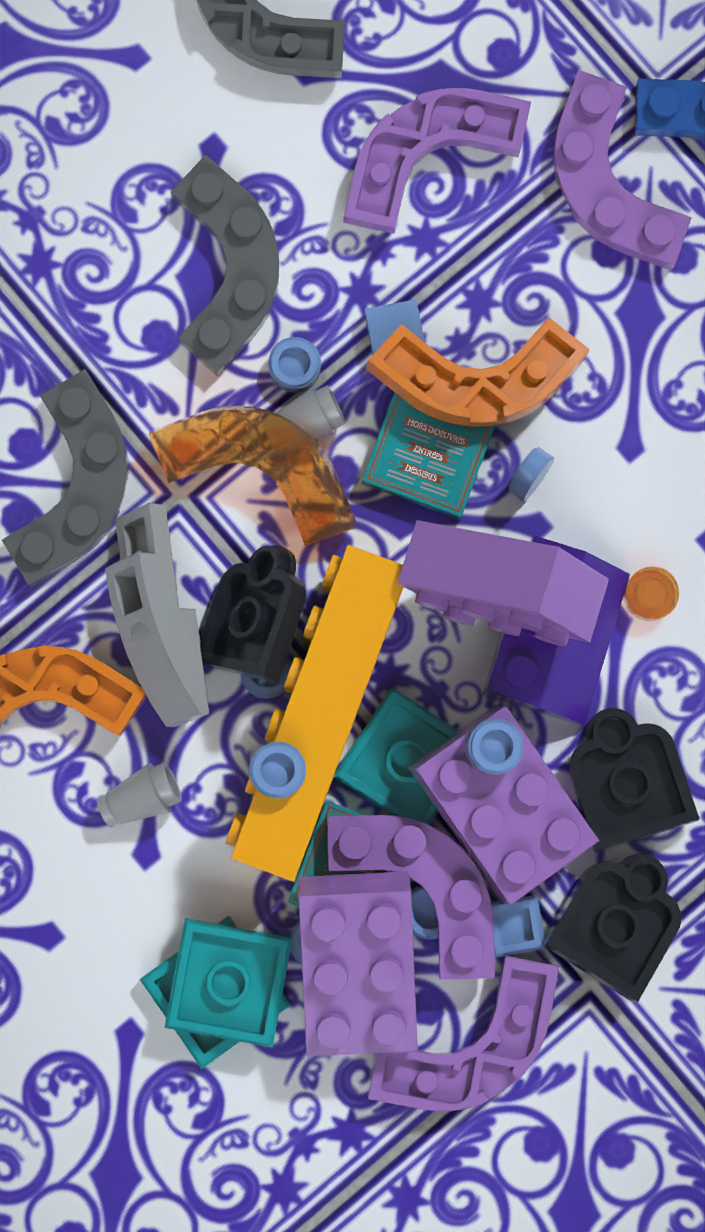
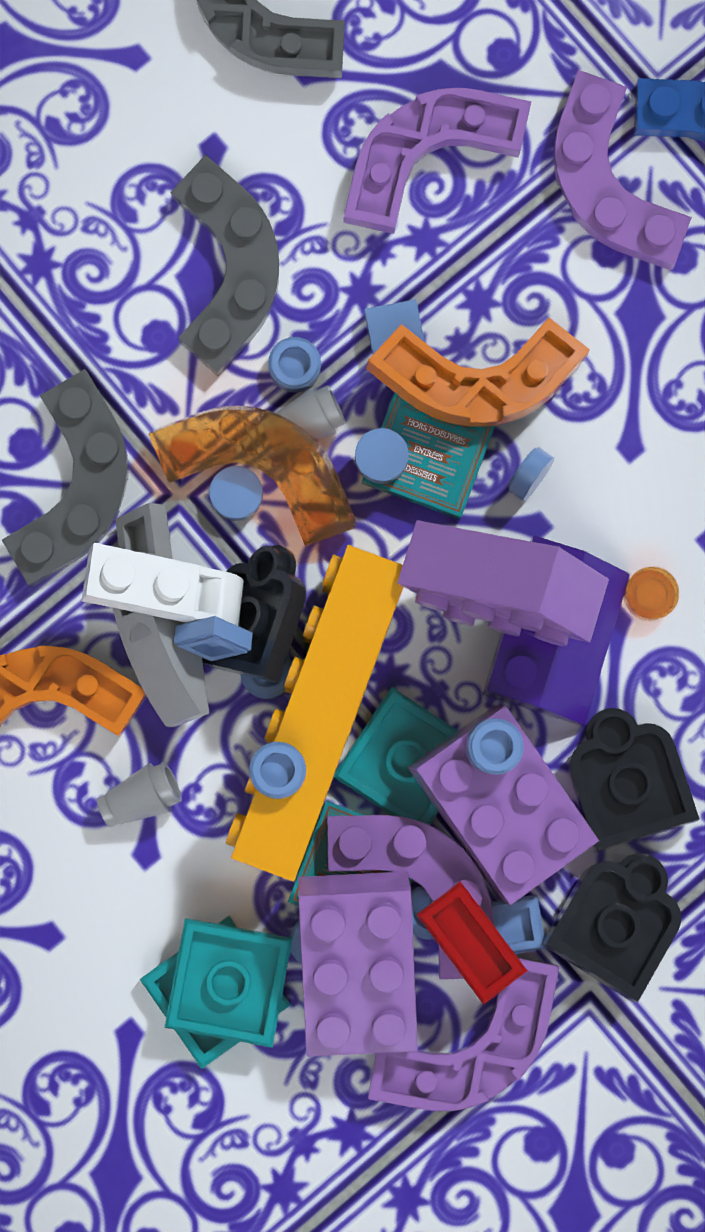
(160, 586): none -> white plate
(213, 638): none -> medium blue tile
(236, 493): none -> medium blue tile
(381, 456): none -> medium blue tile
(471, 942): none -> red tile

